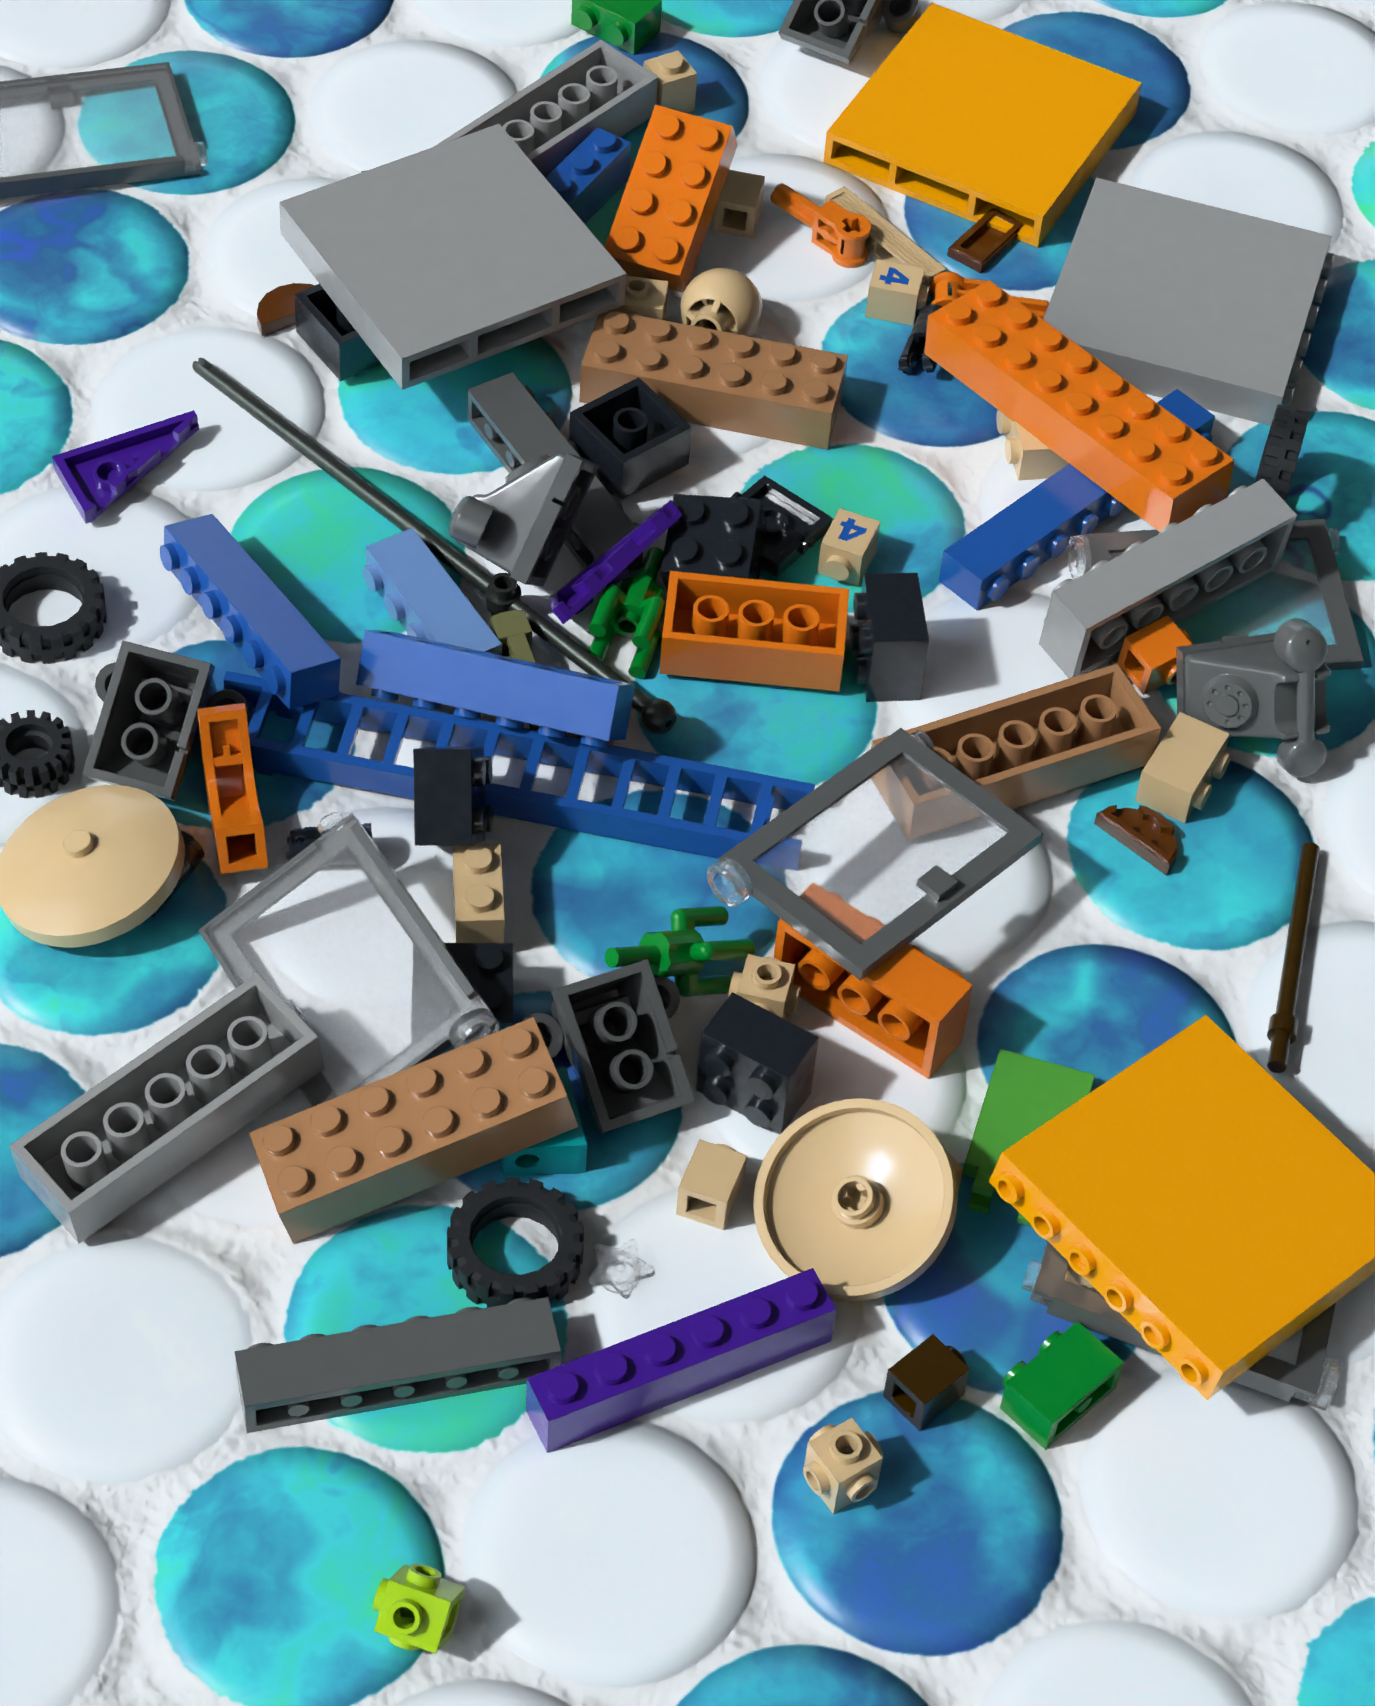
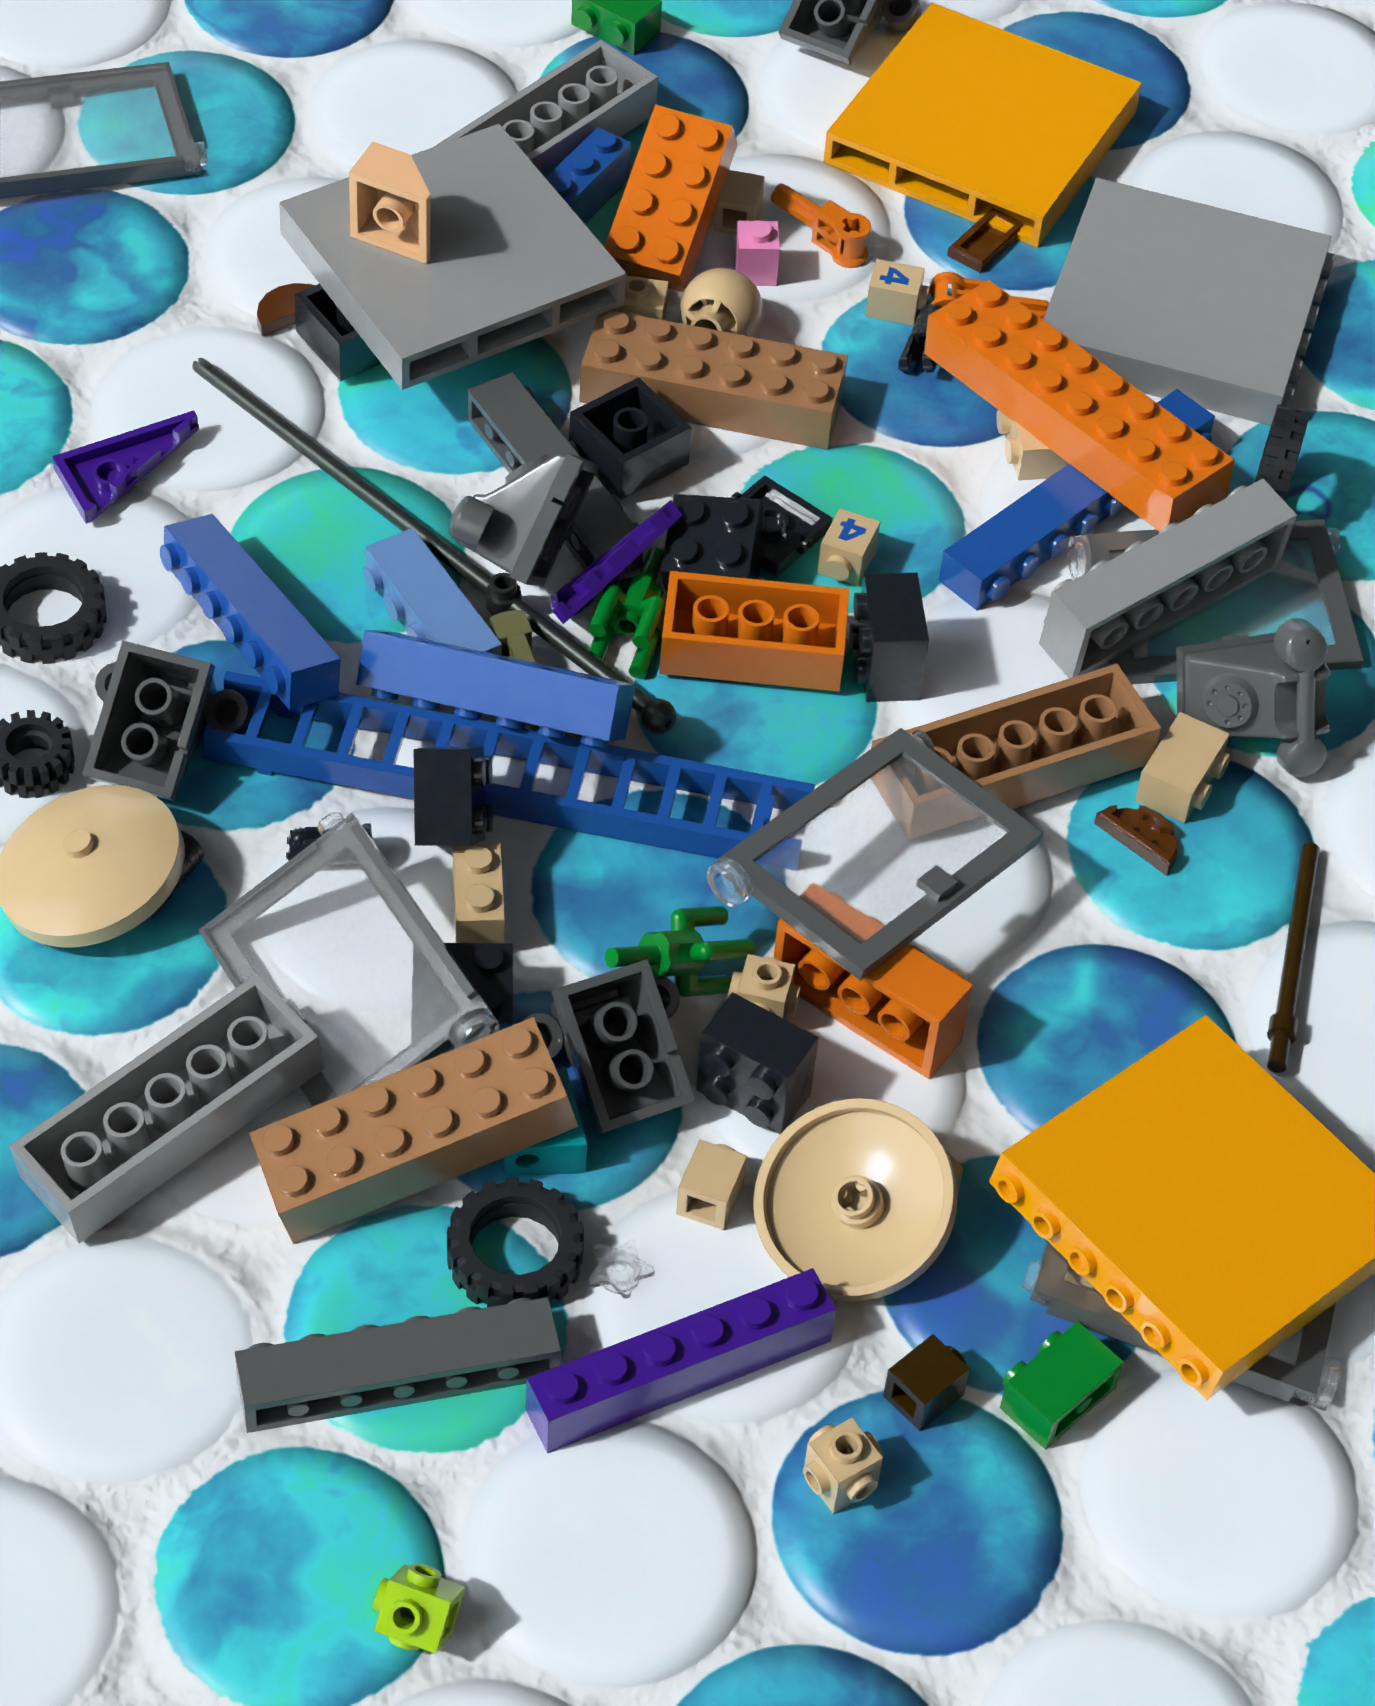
(231, 789): orange arch -> none
(390, 203): none -> light nougat slope
(675, 81): tan brick -> none
(757, 251): none -> bright pink brick
(886, 240): tan piece -> none
(1017, 1102): bright green tile -> none
(1150, 654): orange brick -> none

